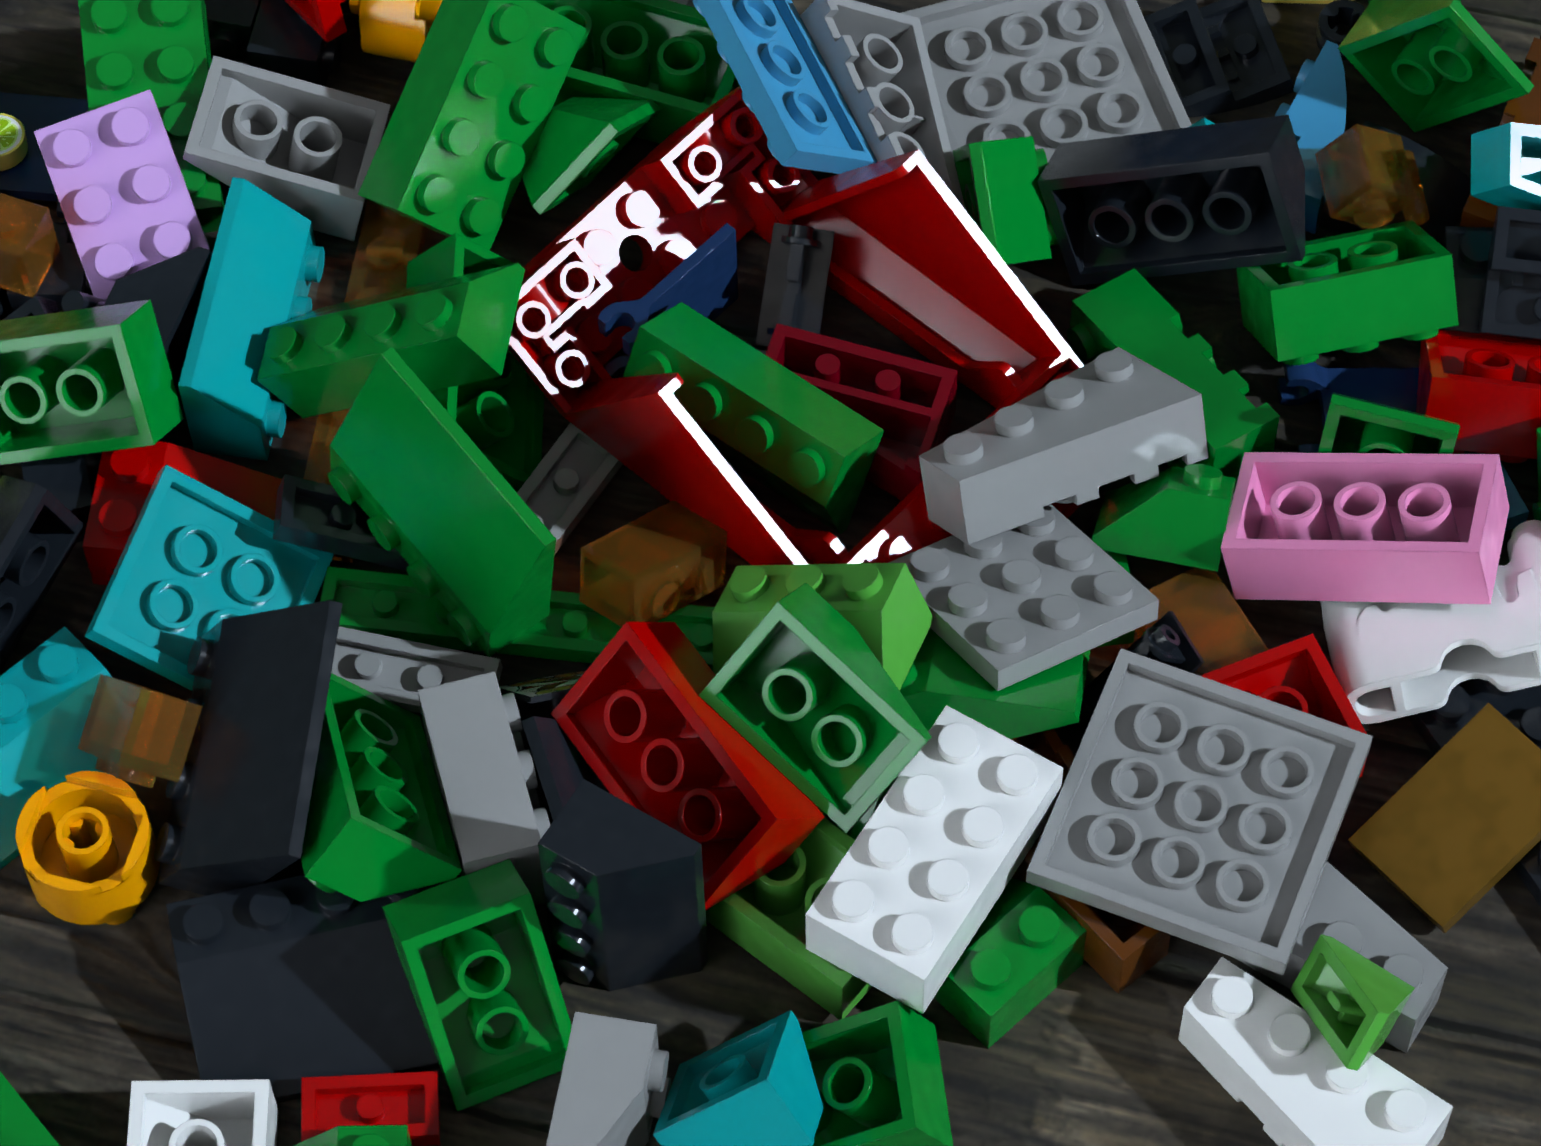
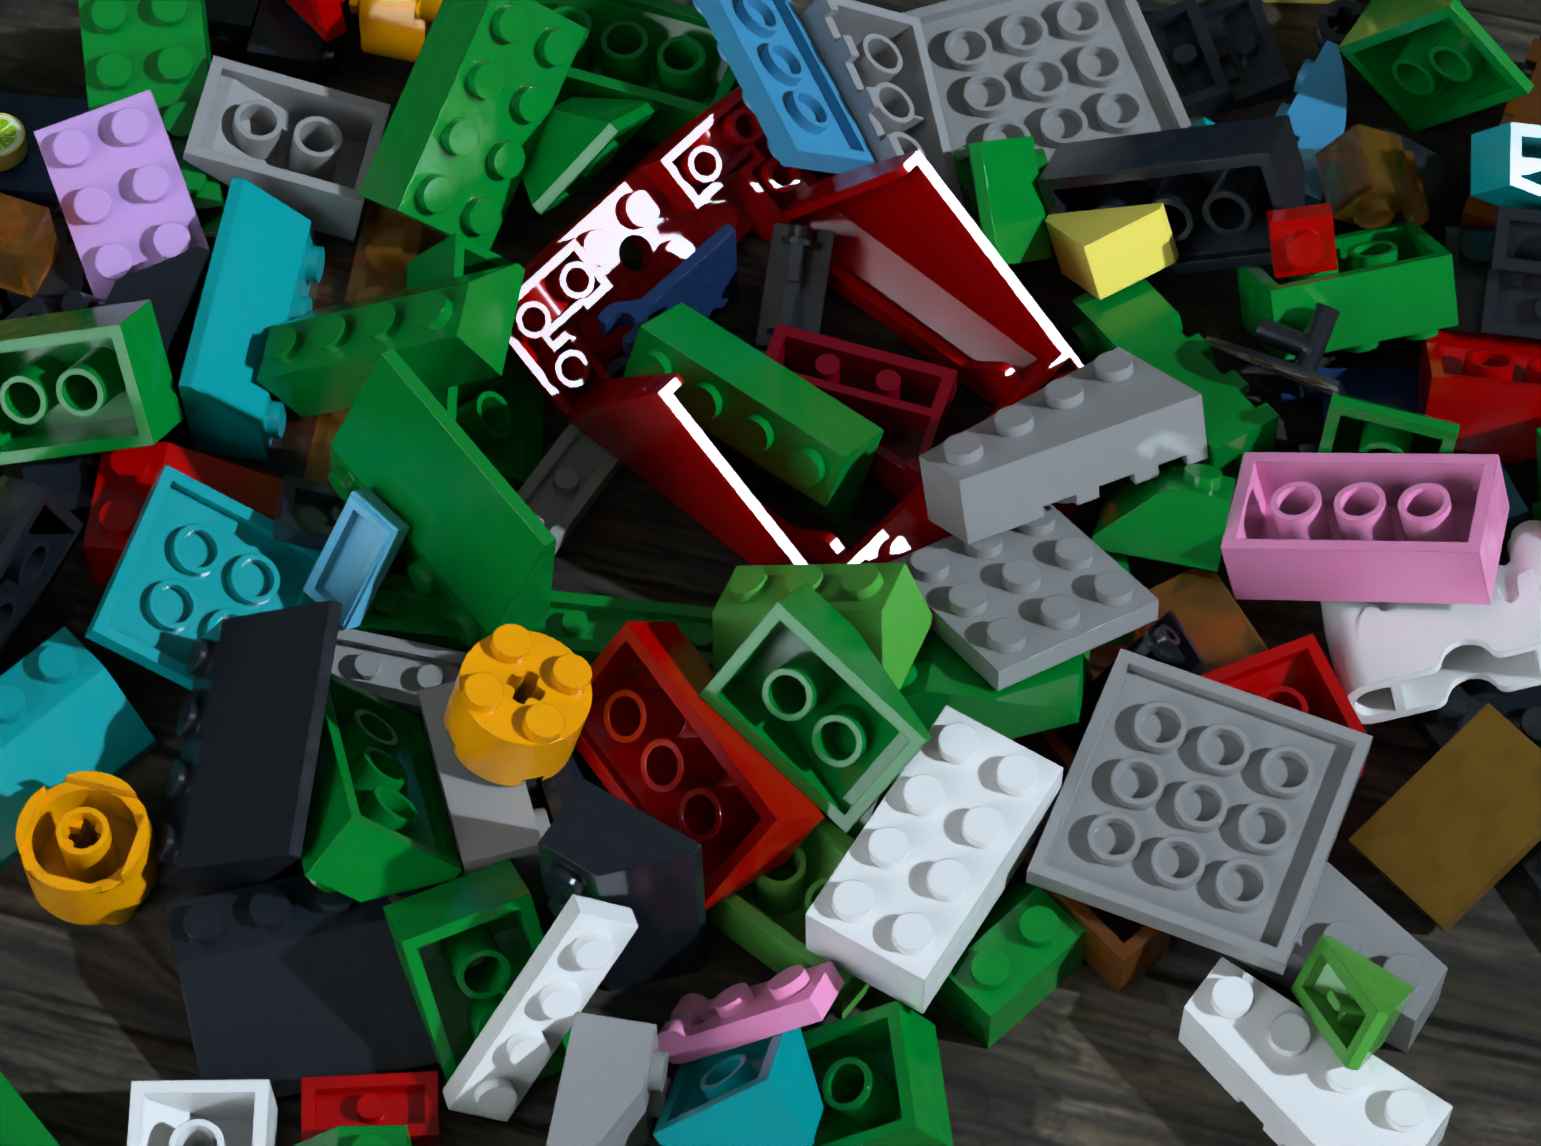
(138, 731): clear orange brick -> none
(357, 556): none -> medium azure tile
(518, 706): none -> light orange brick
(540, 1007): none -> white plate
(653, 565): clear orange brick -> none
(749, 1013): none -> bright pink plate
(1112, 246): none -> light yellow slope
(1302, 240): none -> red plate
(1305, 346): none -> black shield

